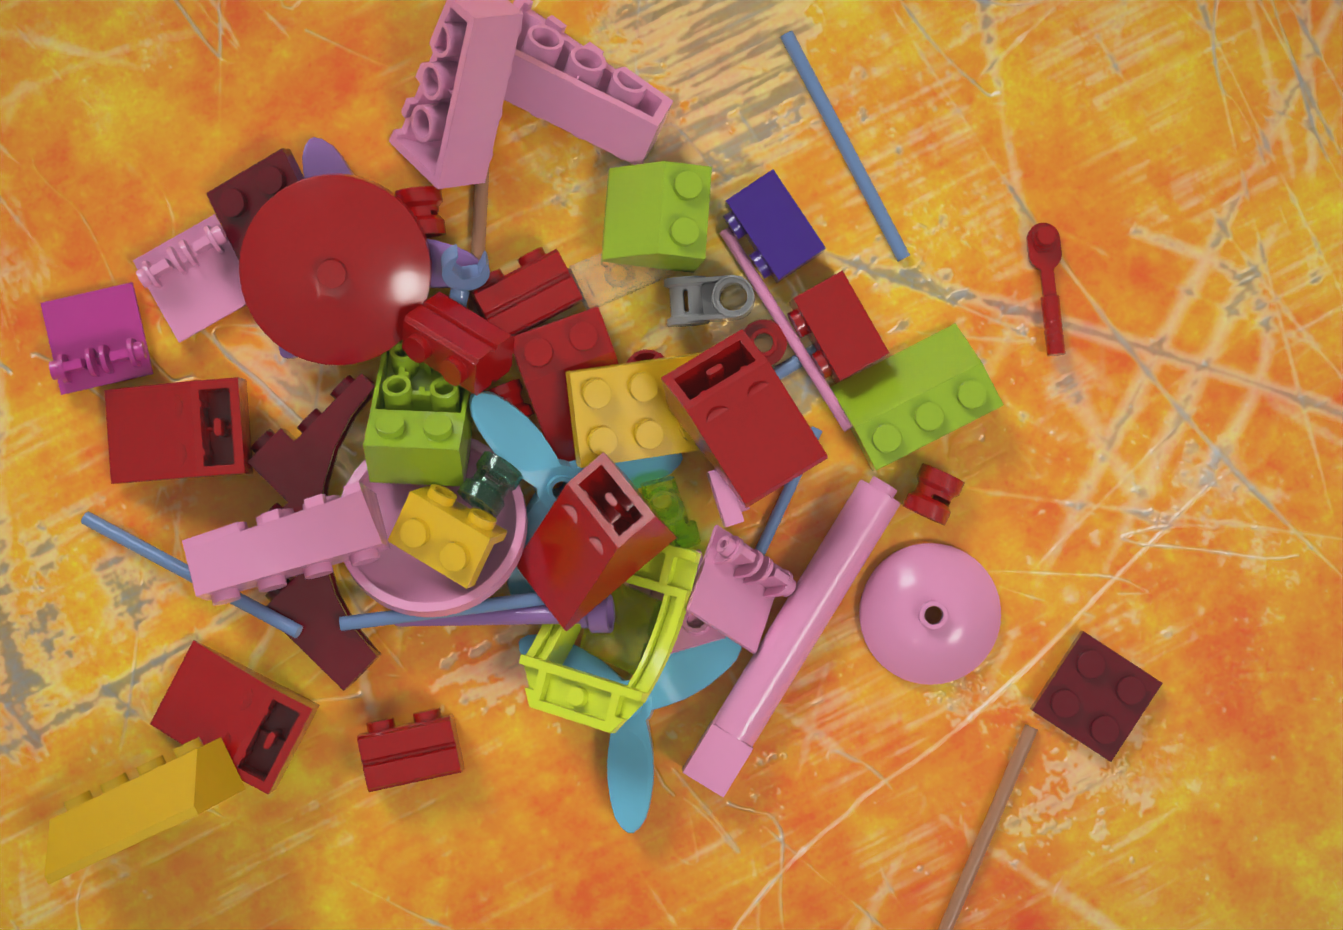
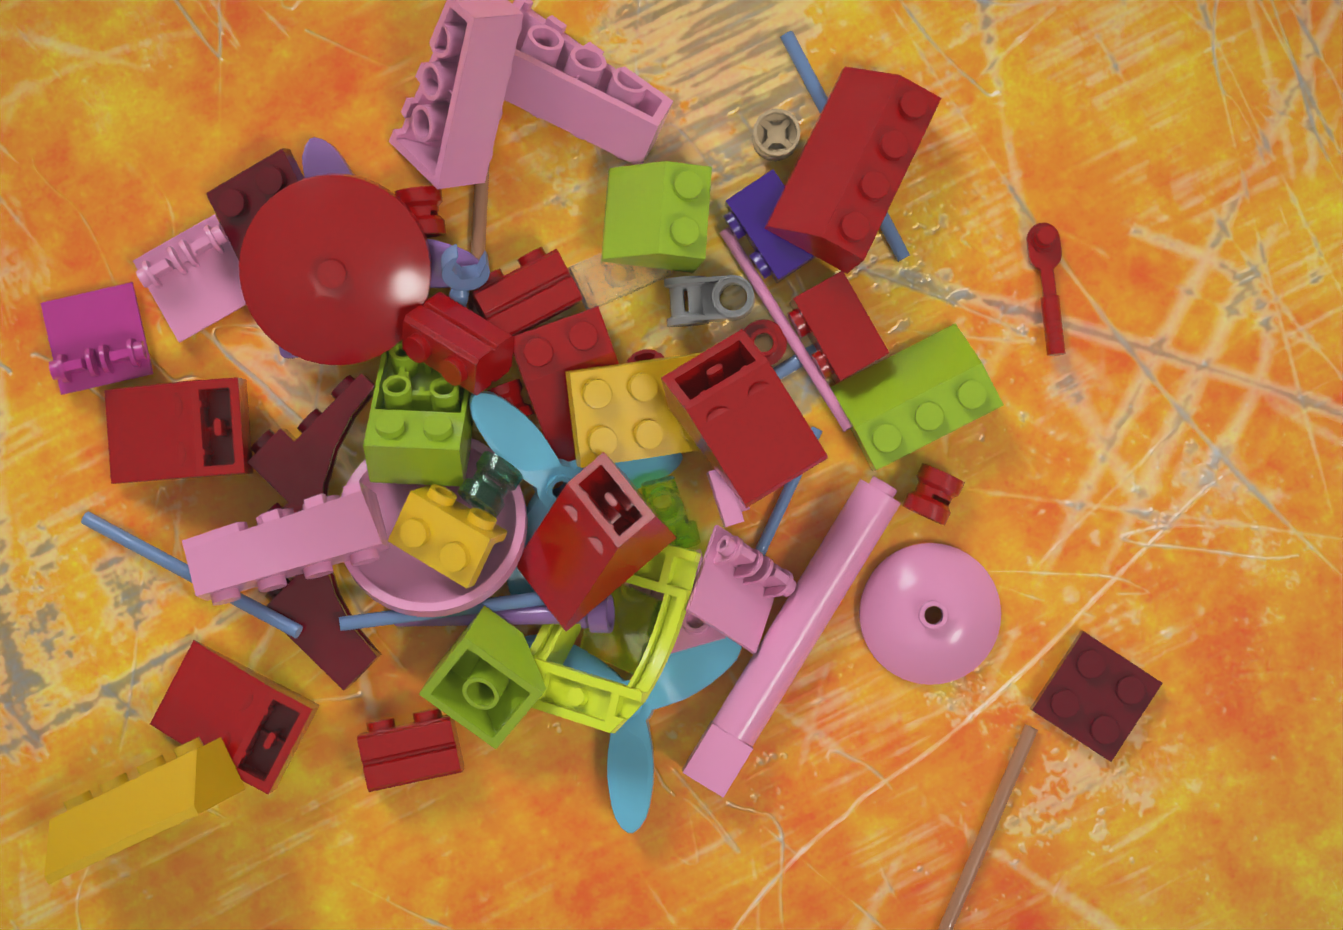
(486, 678): none -> lime slope
(773, 128): none -> tan wheel
(852, 165): none -> red slope

